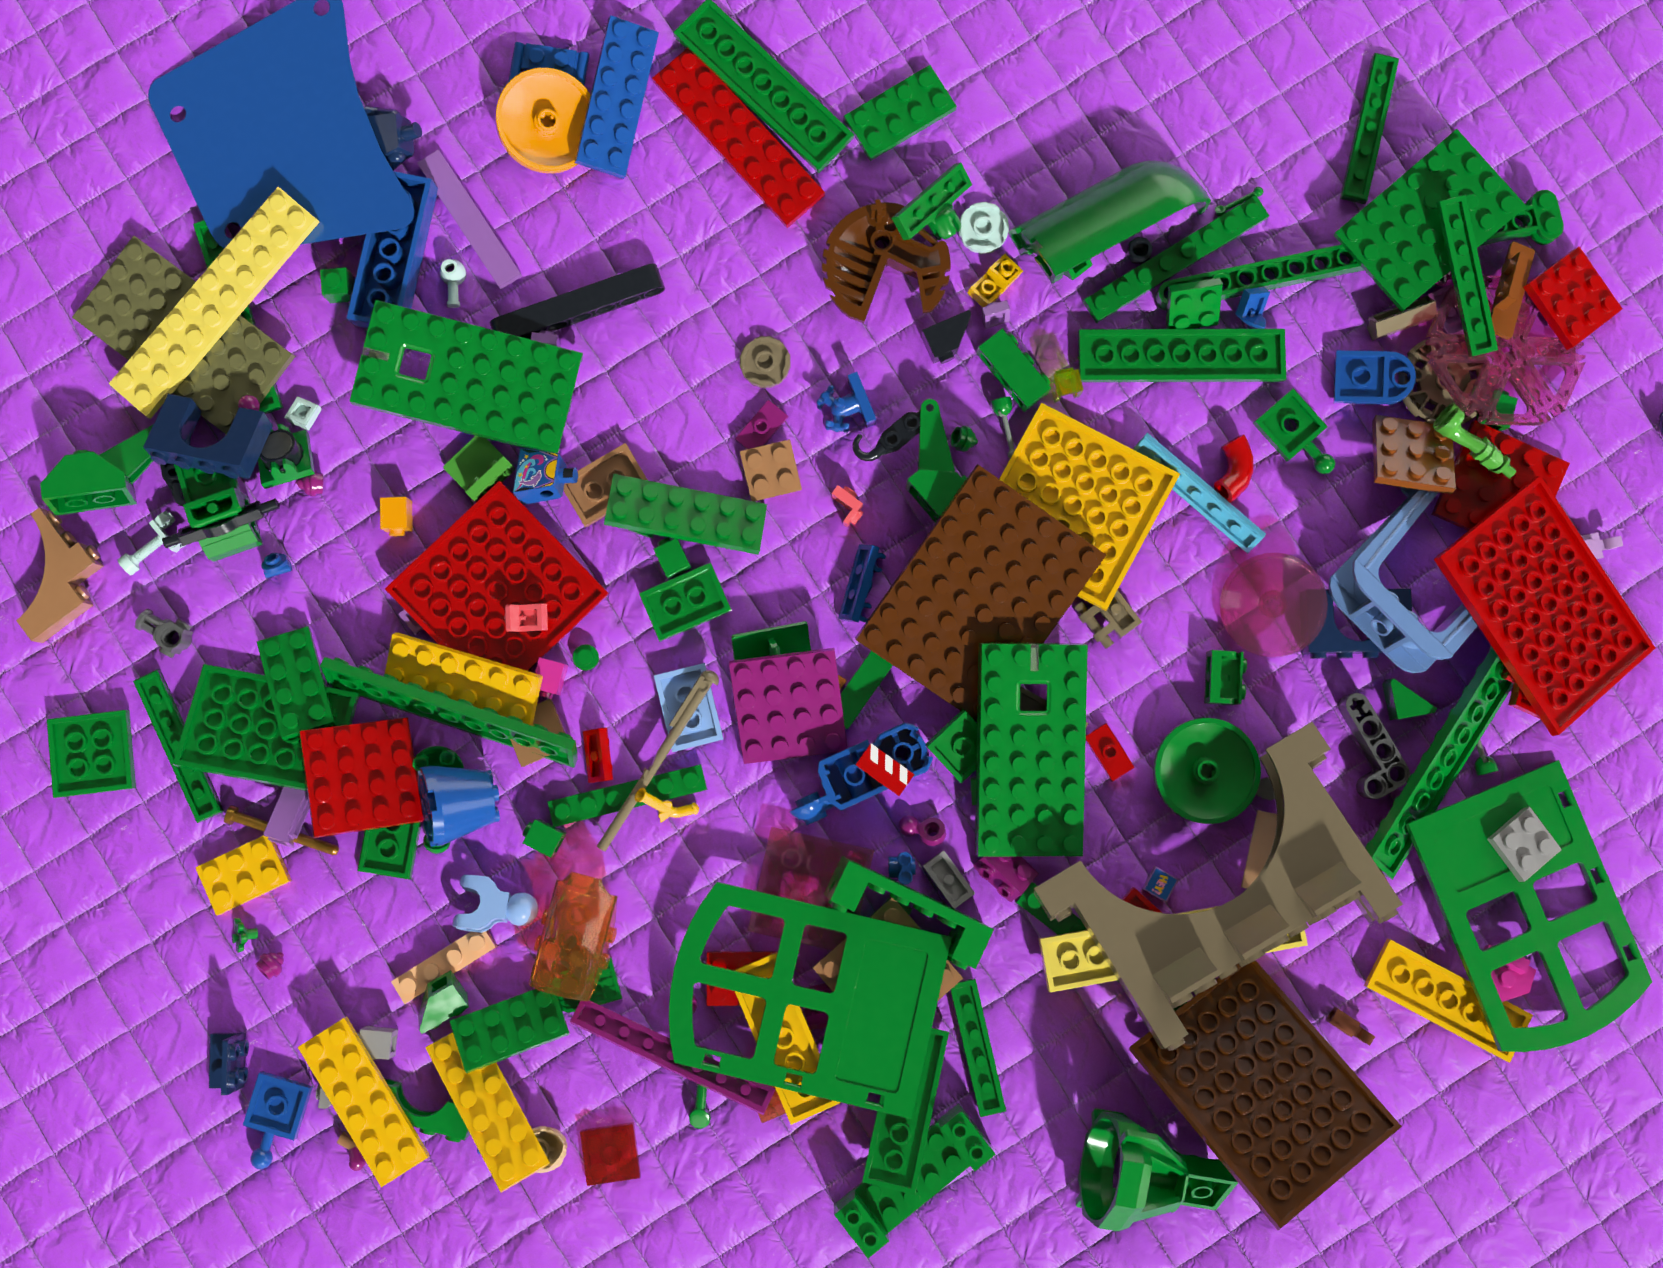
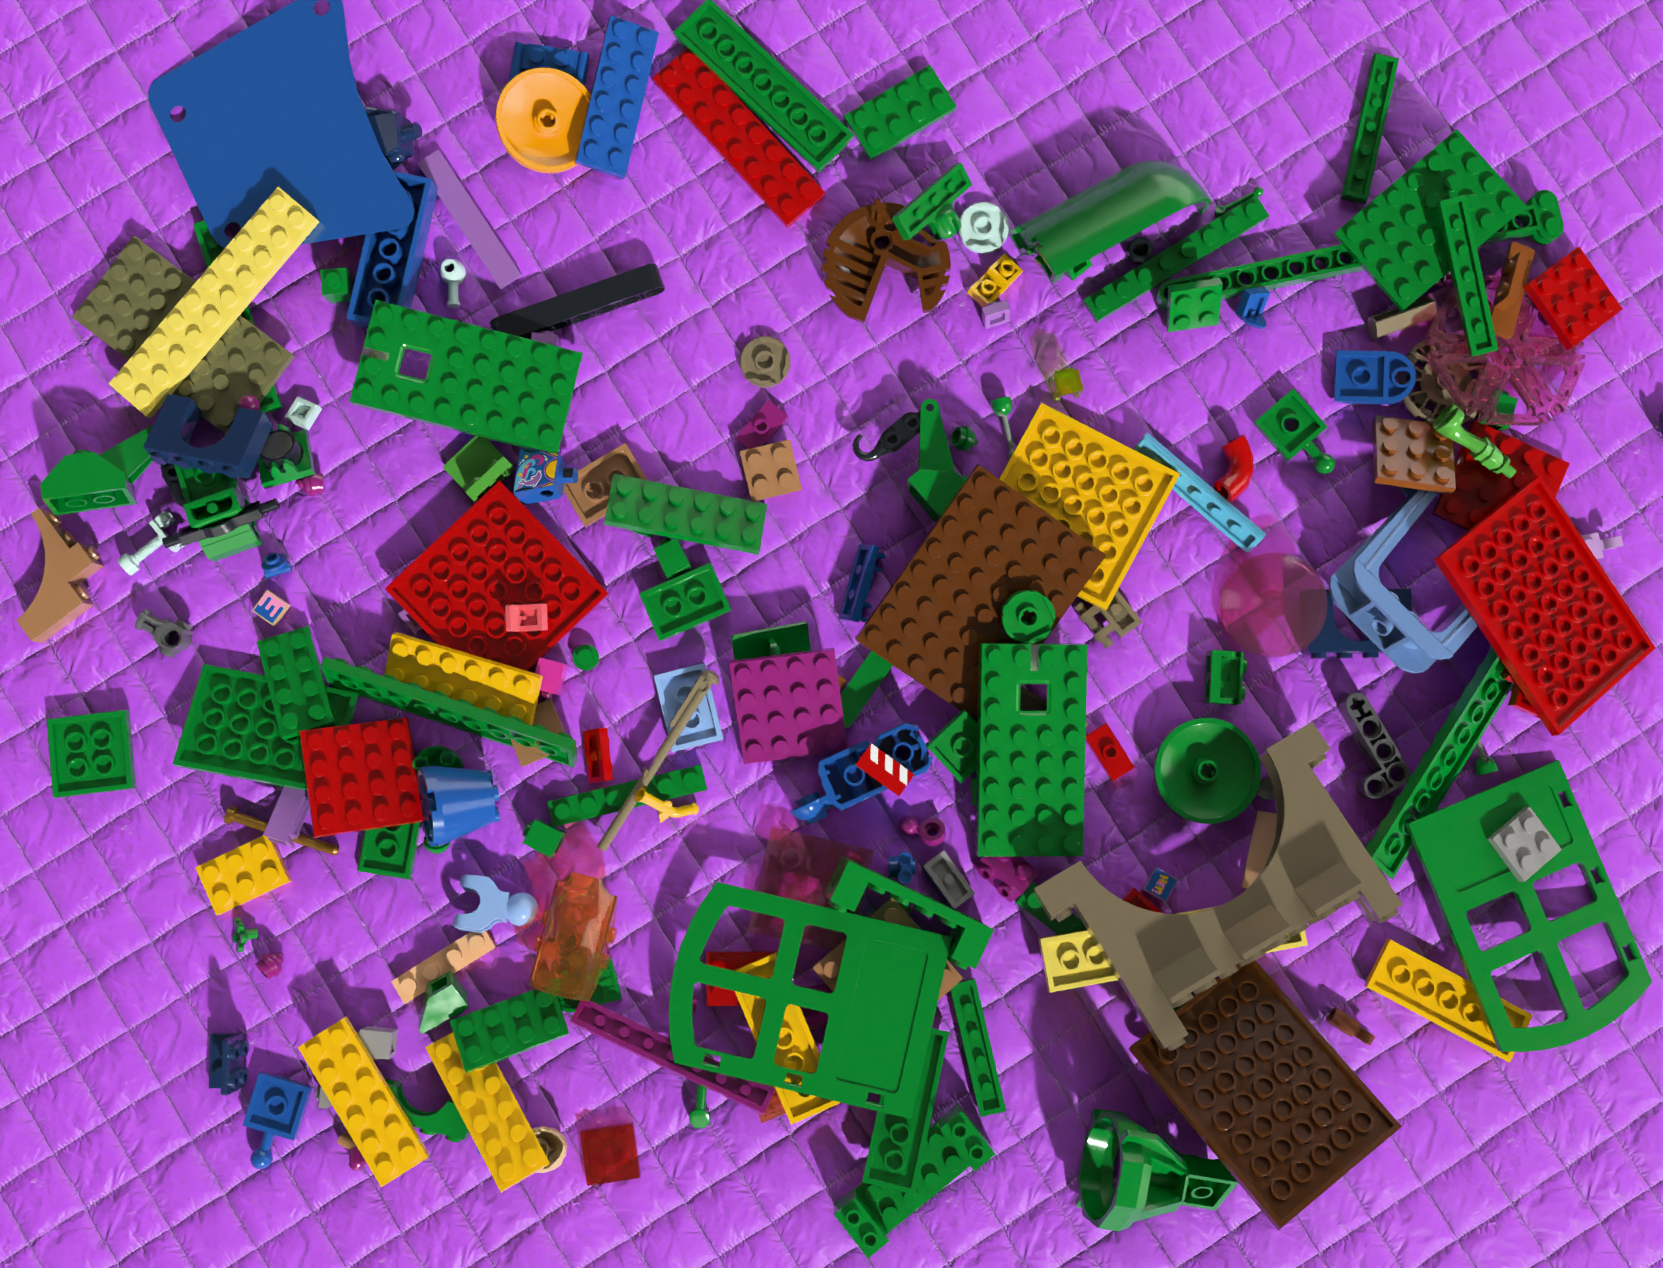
(169, 728): green tile -> none
(271, 608): none -> tile
(396, 515): light orange brick -> none
(847, 405): blue piece -> none
(847, 498): coral bracket -> none
(945, 337): black slope -> none
(1014, 369): green brick -> none
(1041, 622): none -> green plate
(1182, 355): green plate -> none
(1403, 702): green slope -> none
(1513, 978): dark pink plate -> none

